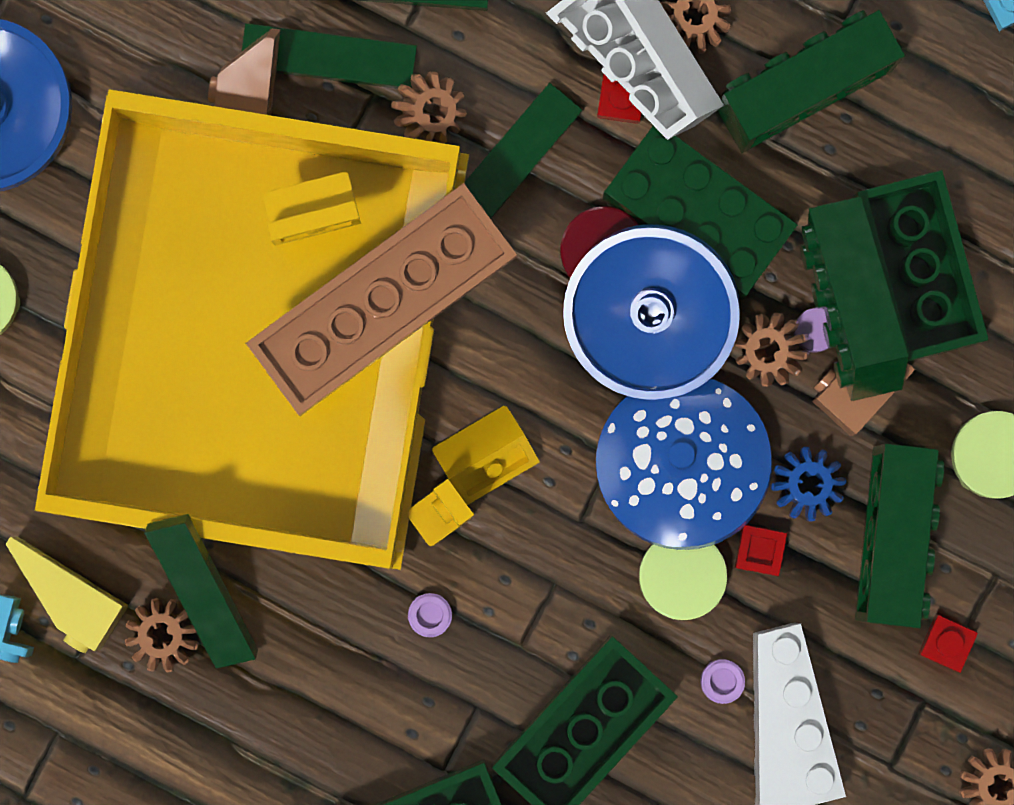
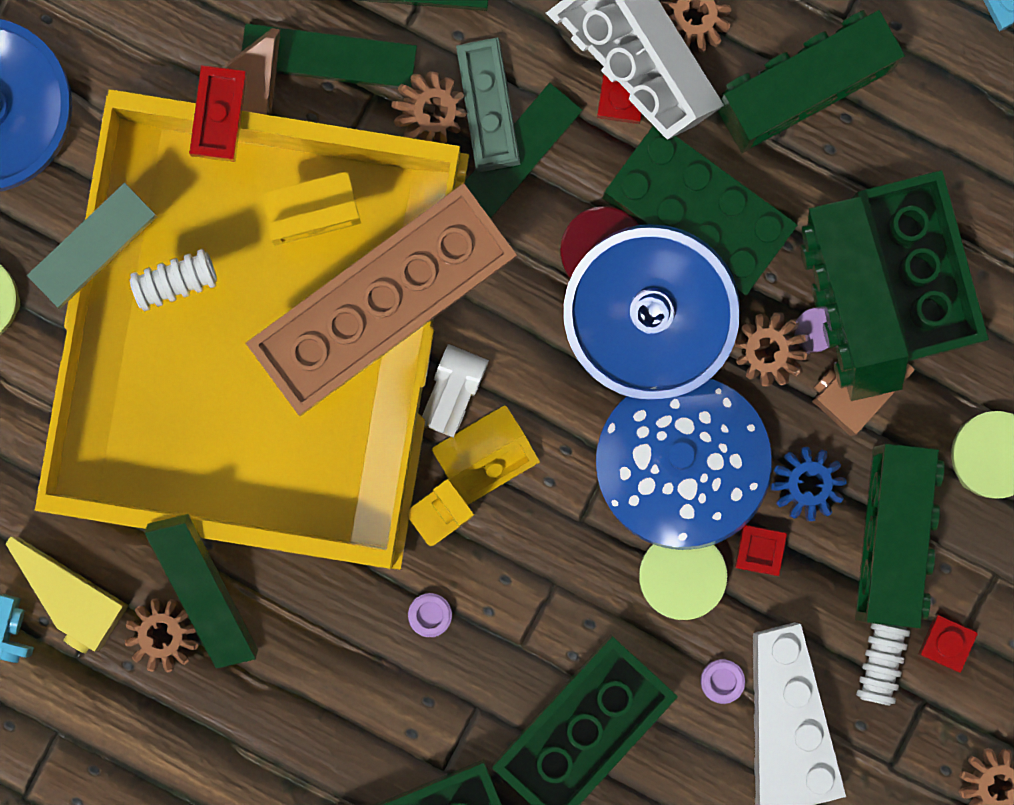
(92, 246): none -> sand green tile
(173, 280): none -> white piece
(218, 113): none -> red plate
(456, 382): none -> white piece
(488, 105): none -> sand green tile
(883, 663): none -> white piece

